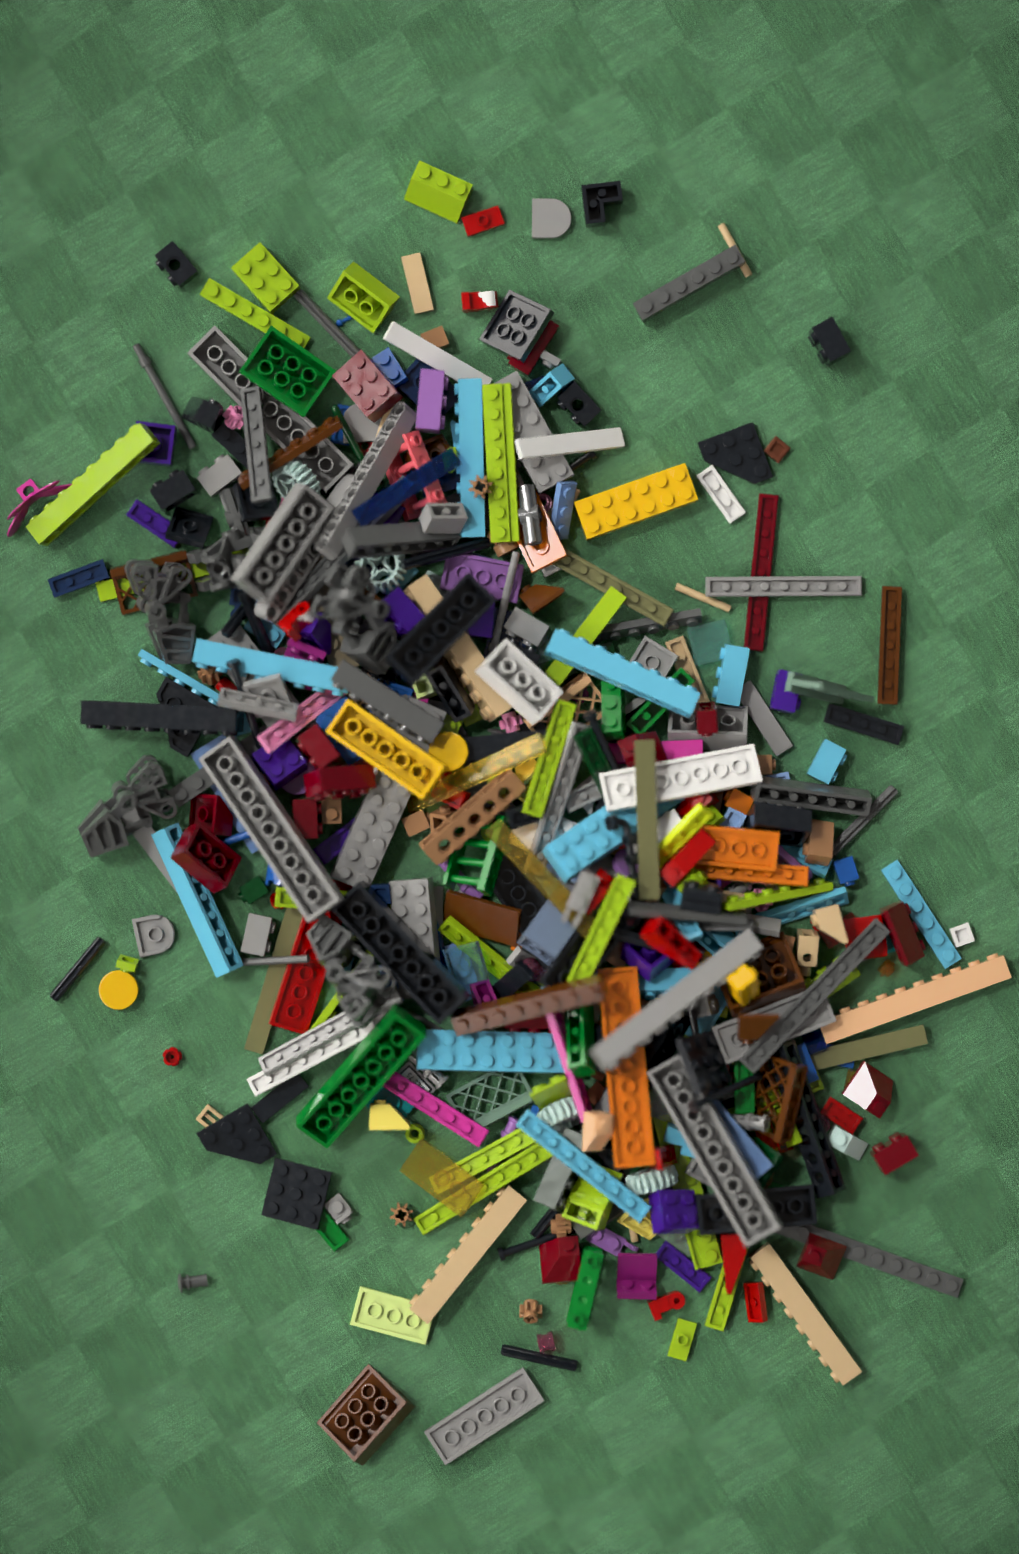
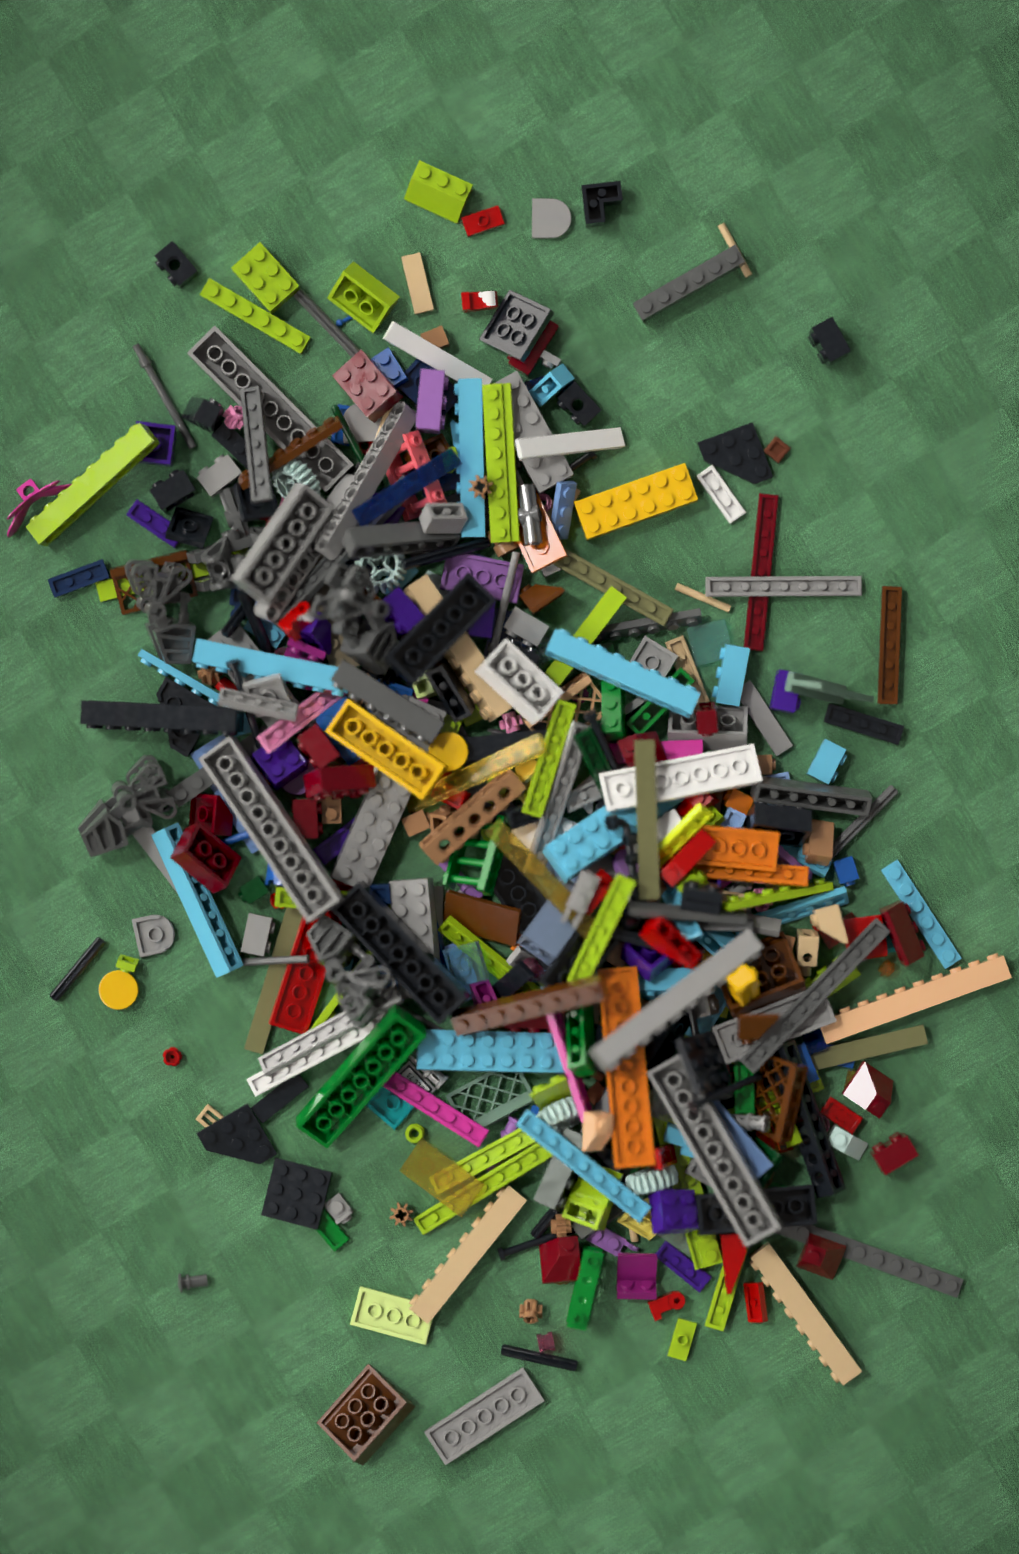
(287, 371): green slope -> none
(386, 1117): light yellow slope -> none
(961, 934): white plate -> none

